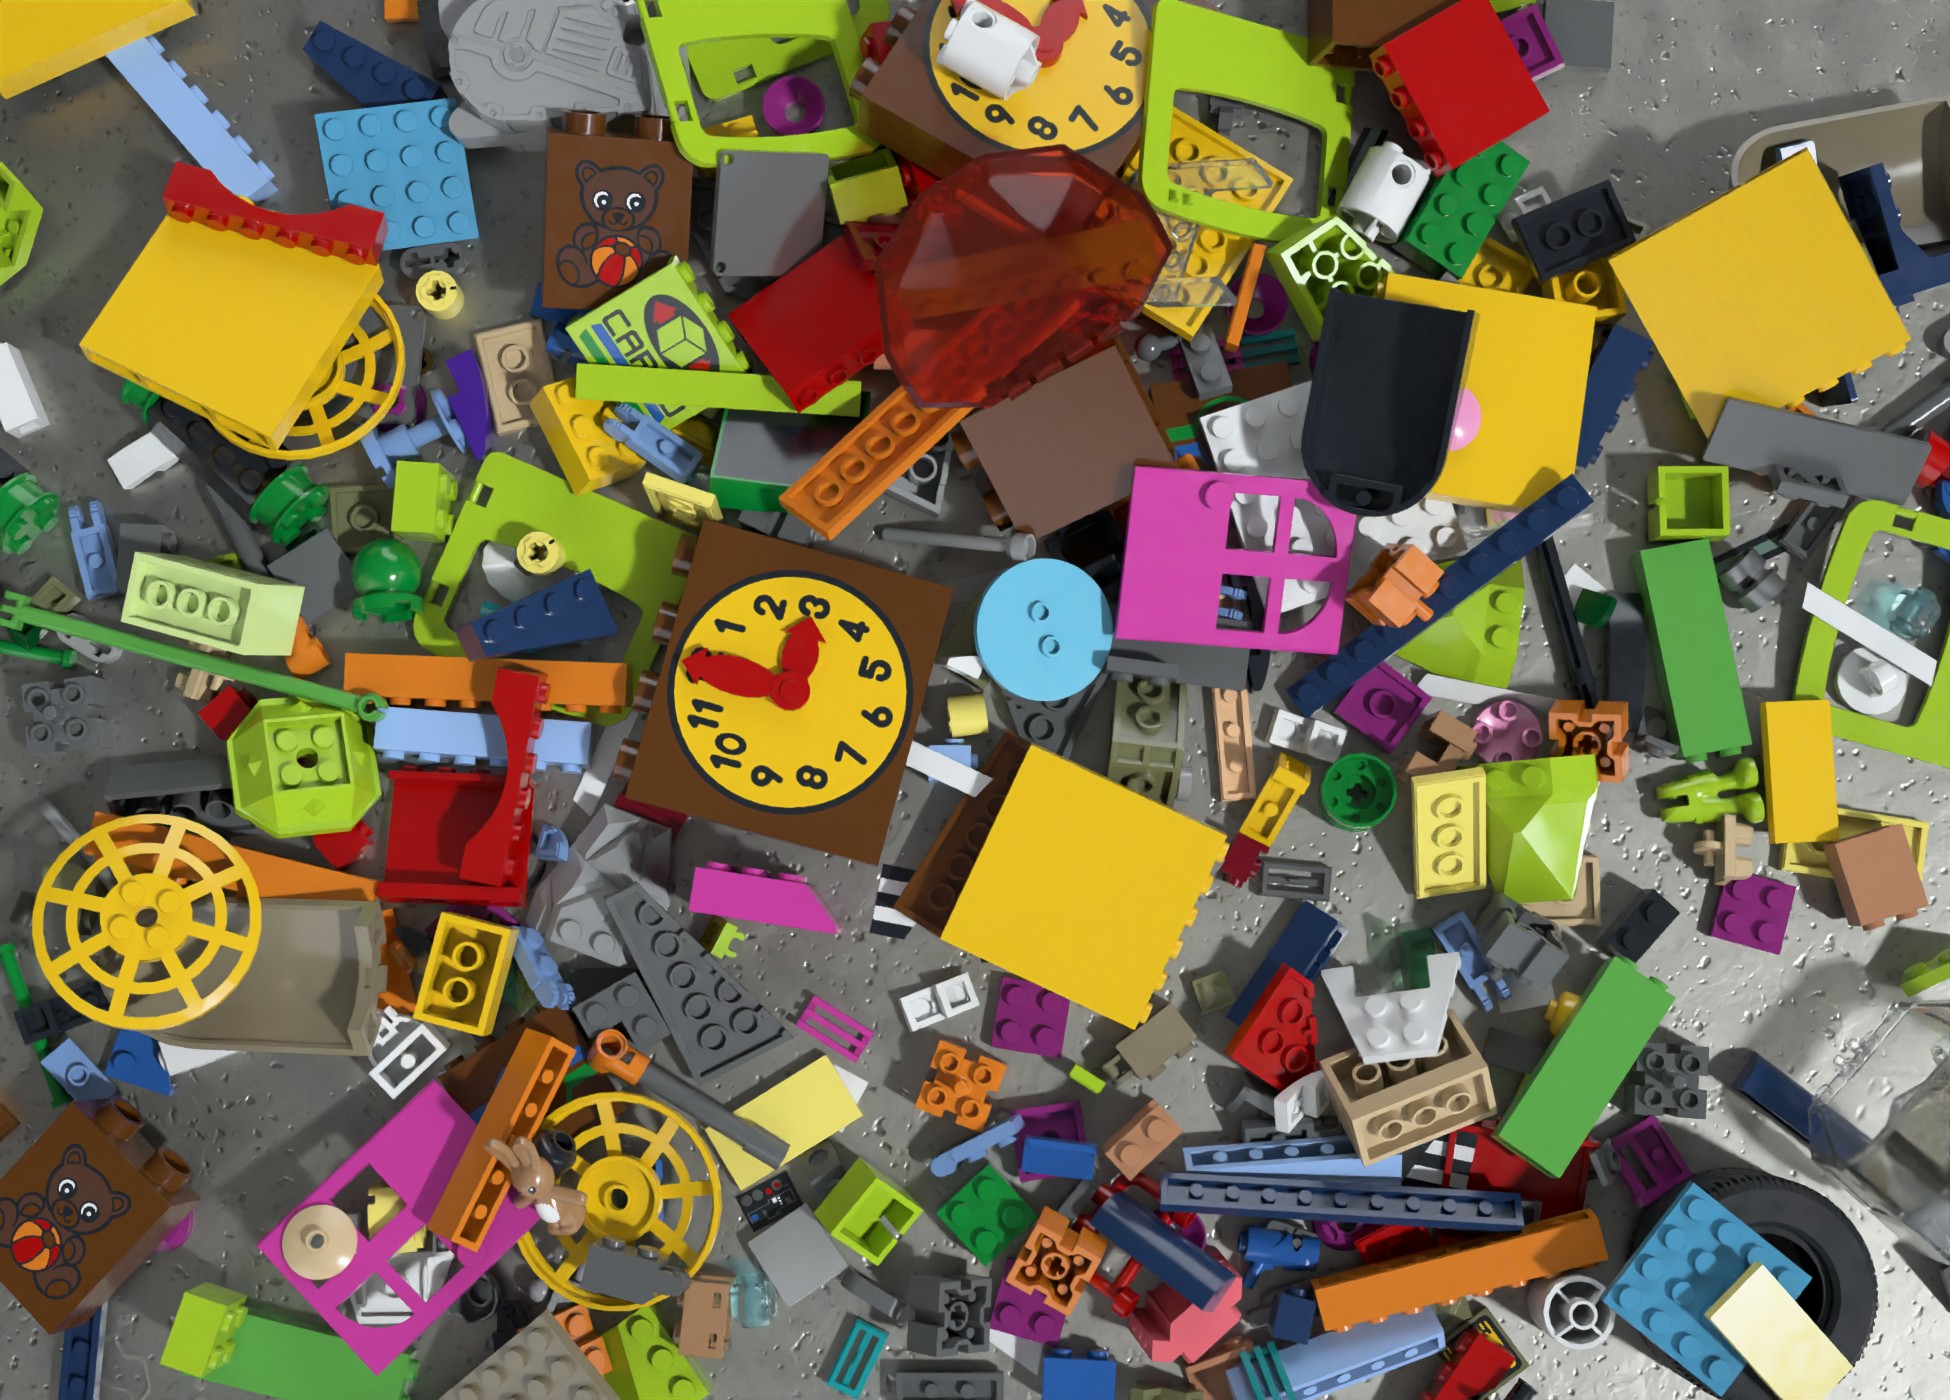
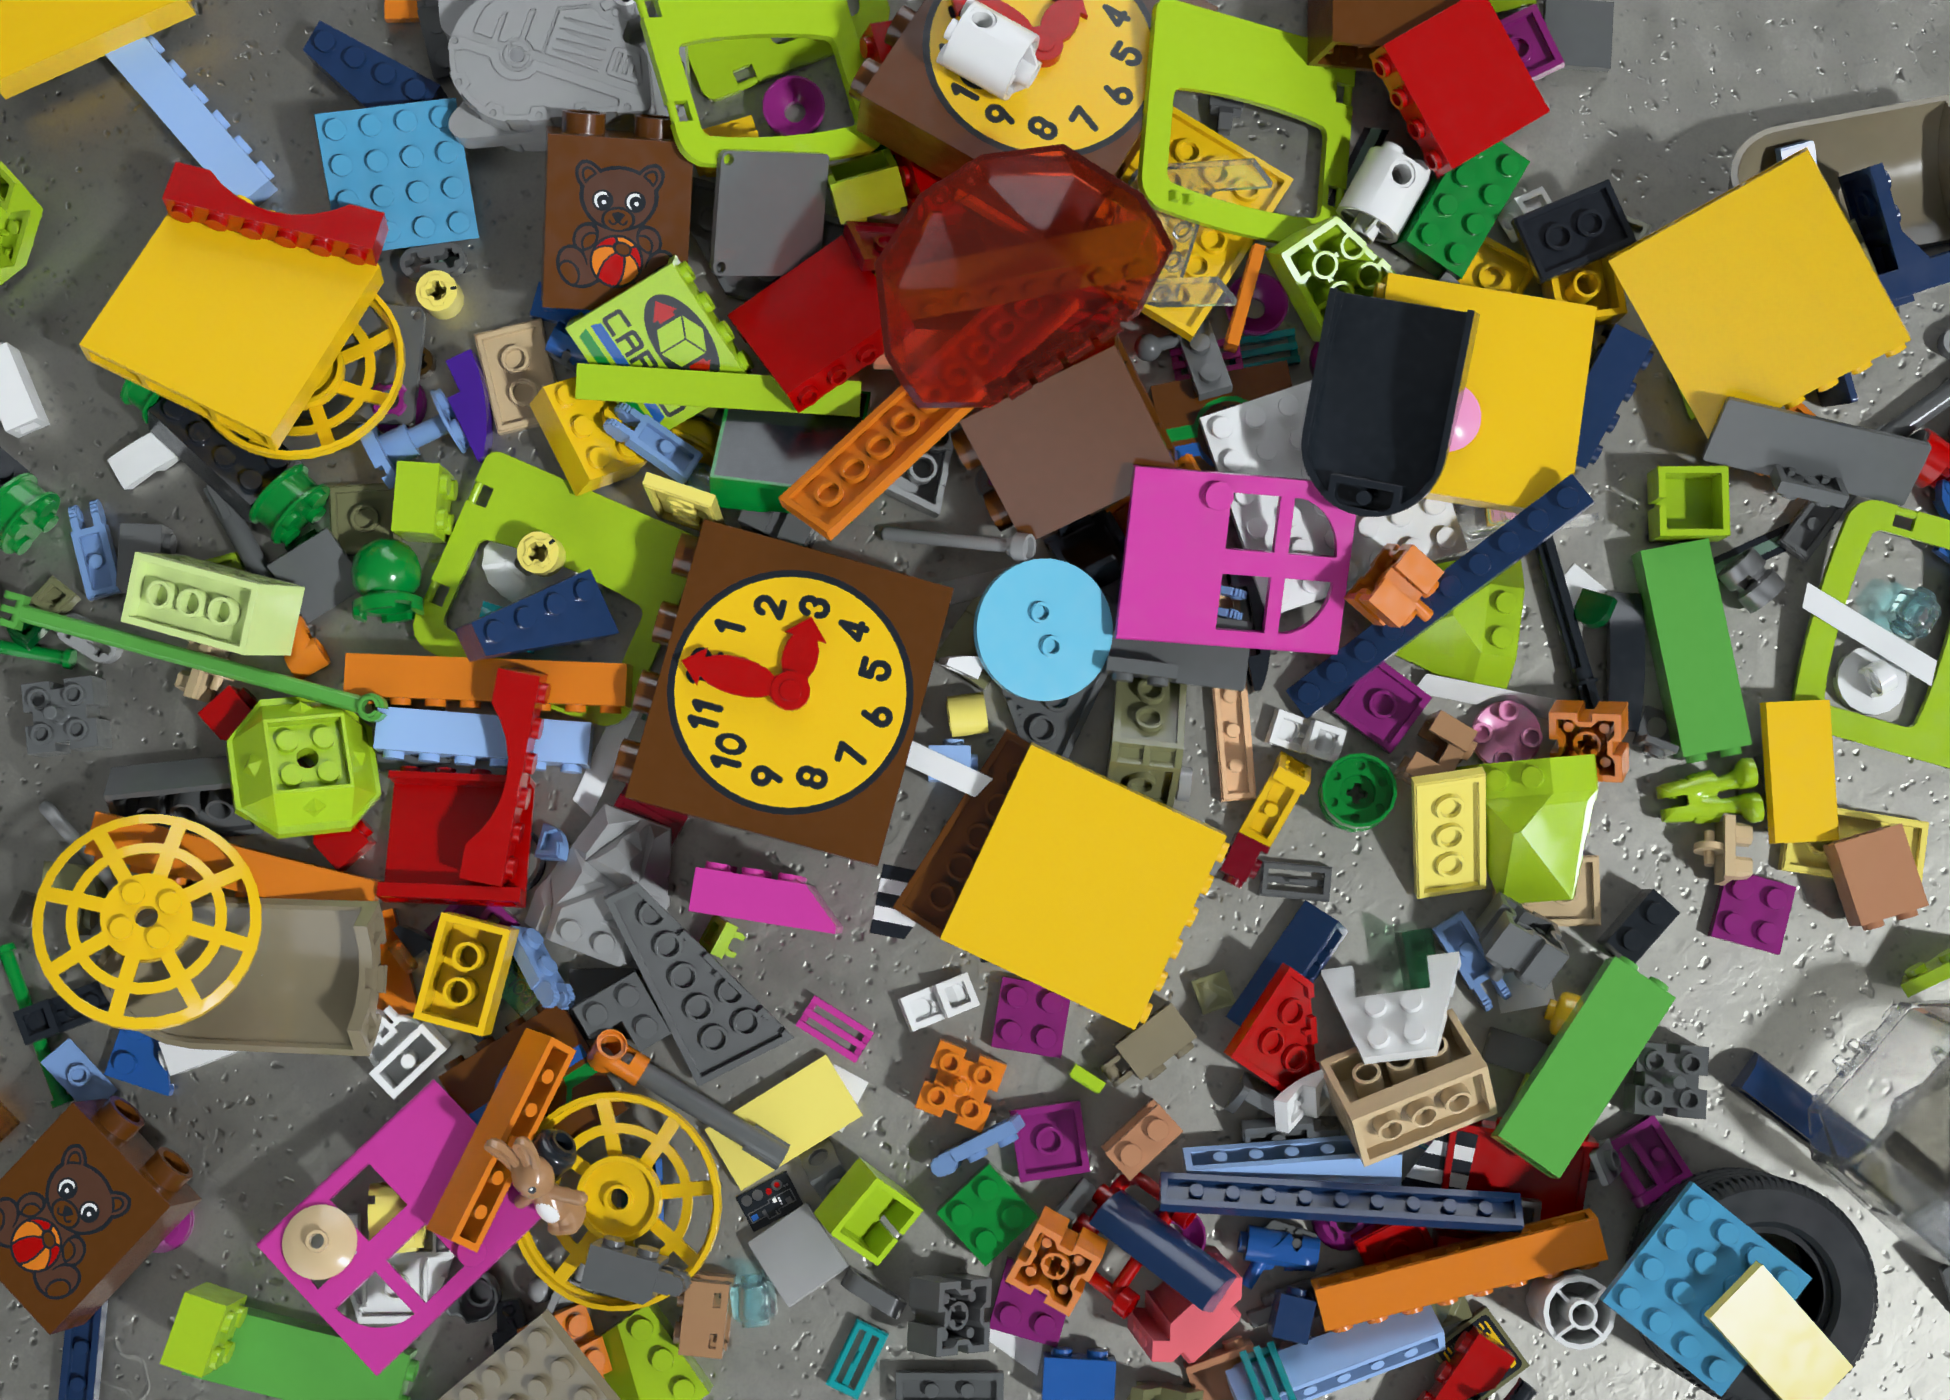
(1058, 1157): blue panel -> none

